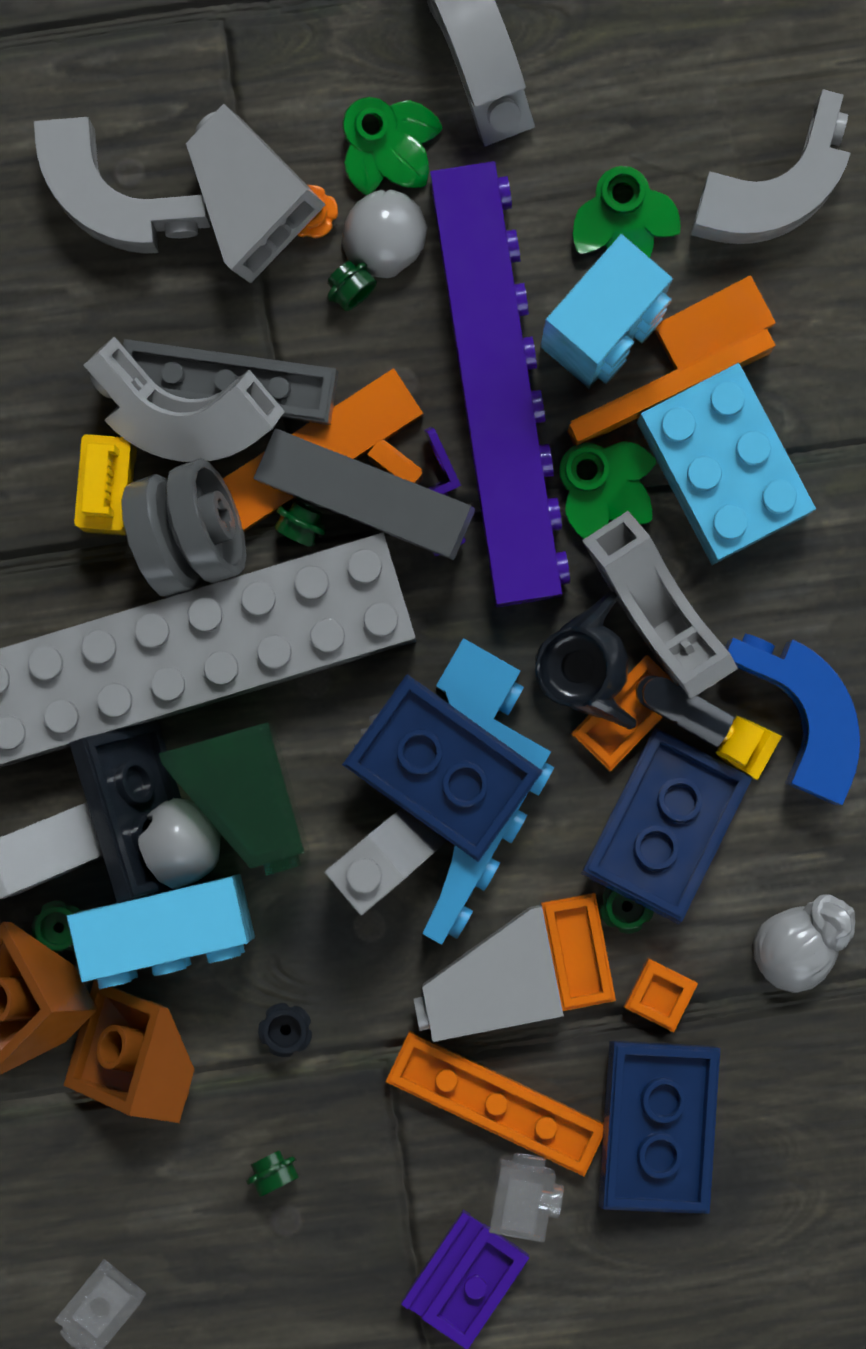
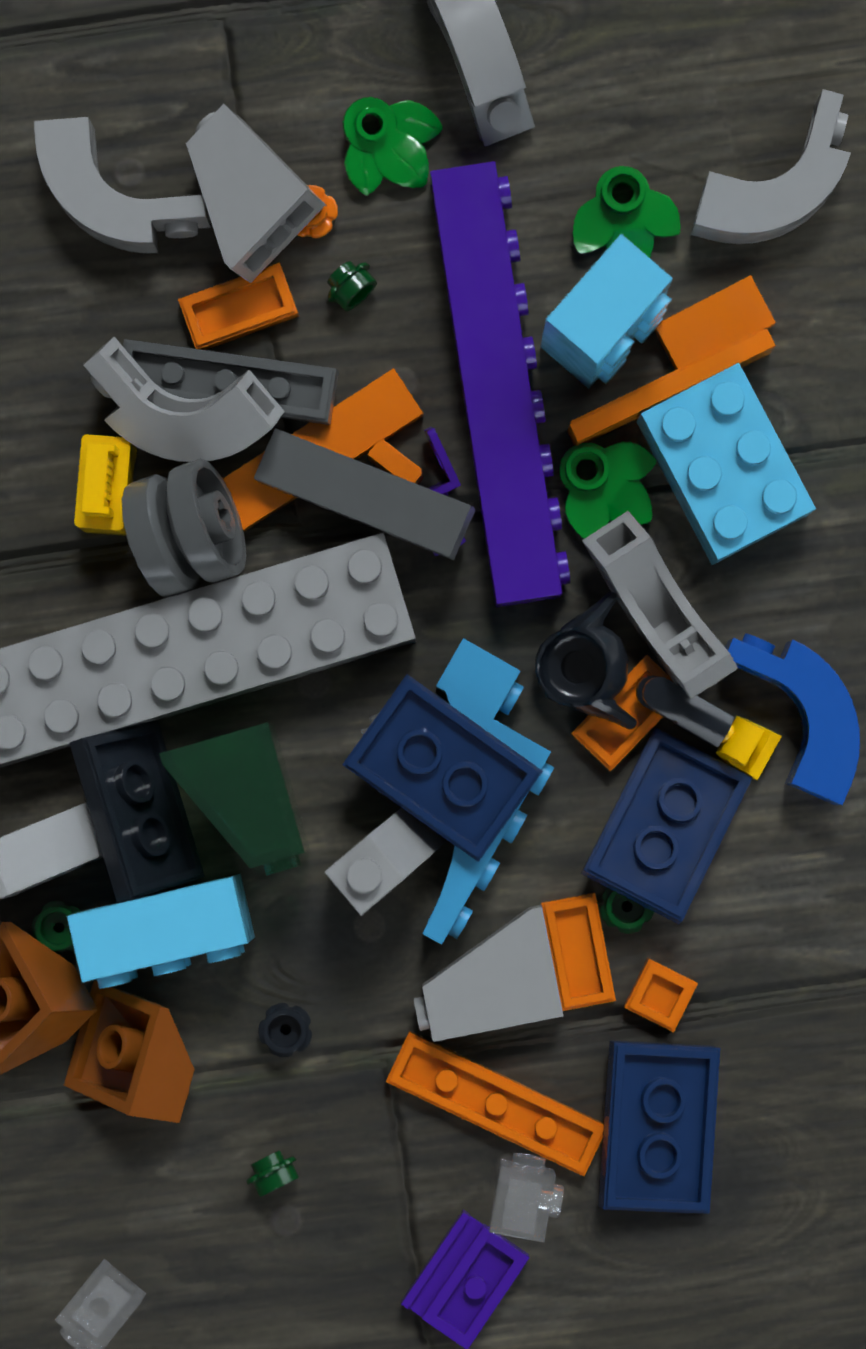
(179, 843): light grey hair -> none
(238, 308): none -> orange tile
(300, 523): dark green plate -> none
(384, 233): light grey hair -> none
(803, 943): light grey hair -> none

